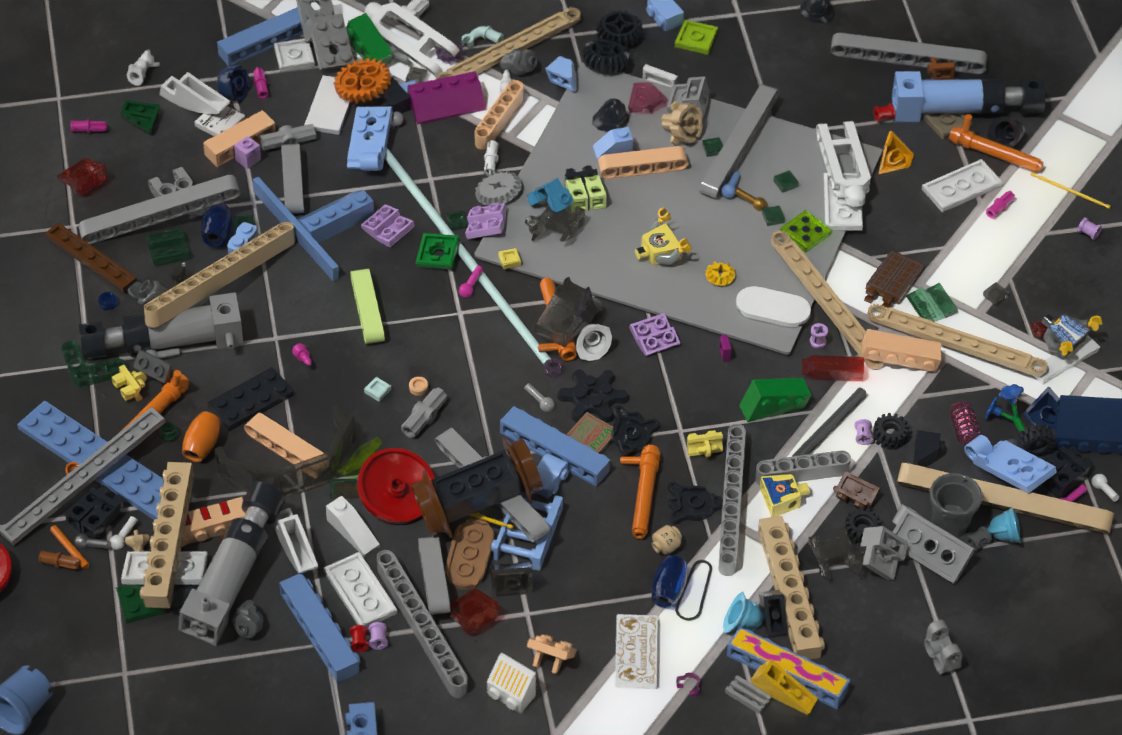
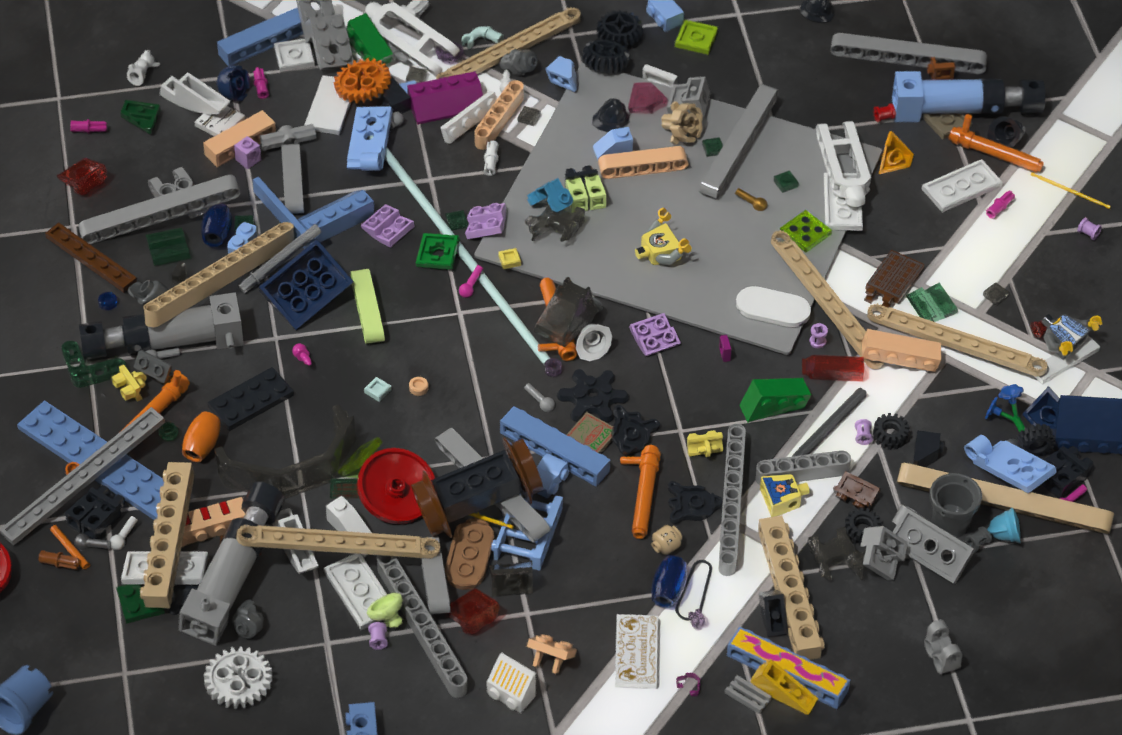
(137, 541): tan piece -> none
(251, 666): none -> white gear
(279, 258): none -> light grey axle
(280, 439): light nougat beam -> none
(305, 285): none -> dark blue slope
(319, 627): medium blue brick -> none
(338, 541): none -> tan plate
(359, 638): red bush -> none
(386, 609): none -> yellowish green hair
(424, 412): light grey piece -> none
(468, 117): none -> white plate
(506, 185): light grey gear -> none
(529, 116): none -> clear smoke tile
(697, 618): none -> clear purple bush
(726, 277): yellow gear -> none
(729, 189): medium blue bar -> none
(742, 614): medium azure piece -> none
(773, 215): clear green tile -> none
(964, 422): clear pink piece -> none
(1100, 481): white bar -> none

